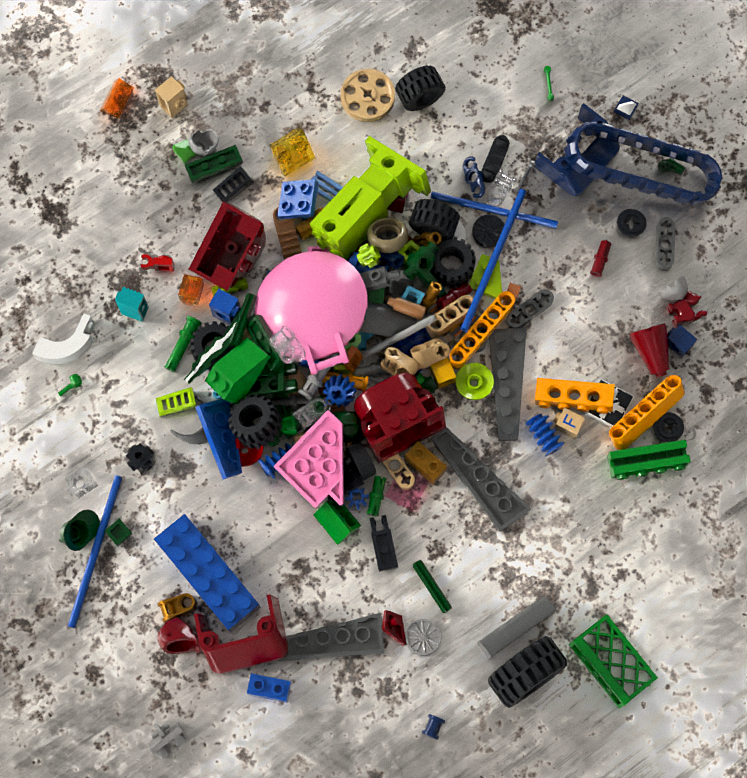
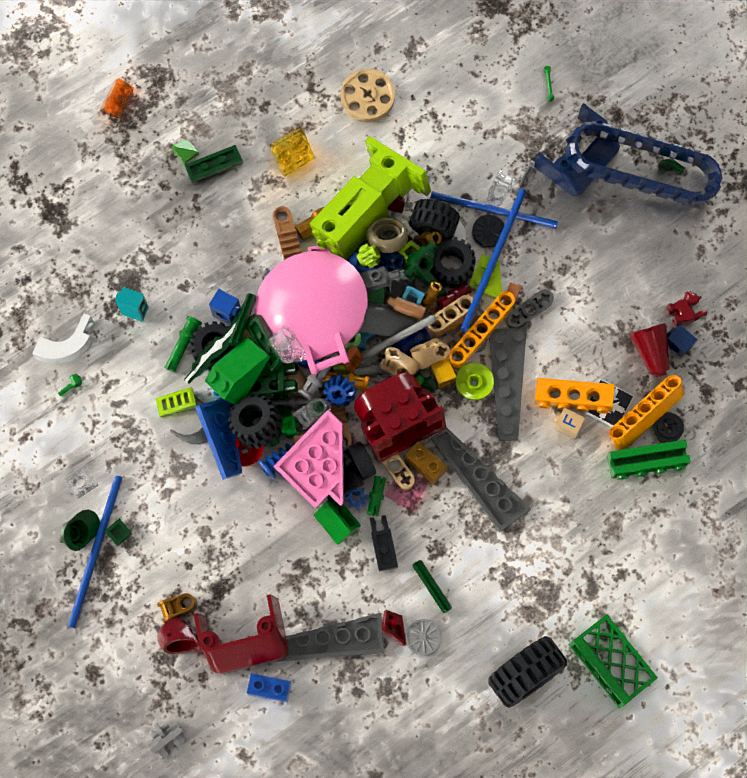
(143, 464): black brick -> none
(160, 263): red plate -> none
(171, 96): tan brick -> none
(190, 289): clear orange brick -> none
(203, 142): light grey hair -> none
(207, 573): blue brick -> none
(229, 180): black slope -> none
(229, 247): dark red brick -> none
(241, 284): lime axle -> none
(298, 199): plate -> none
(329, 181): medium blue tile -> none
(351, 426): dark green piece -> none
(420, 88): black tyre -> none
(433, 726): dark blue bush -> none
(479, 182): dark blue piece -> none
(495, 158): black piece -> none
(516, 627): dark grey brick -> none
(544, 434): blue piece -> none
(601, 258): dark red axle -> none
(626, 107): tile -> none
(638, 219): black gear -> none
(659, 237): dark grey beam -> none
(675, 293): light grey hair -> none

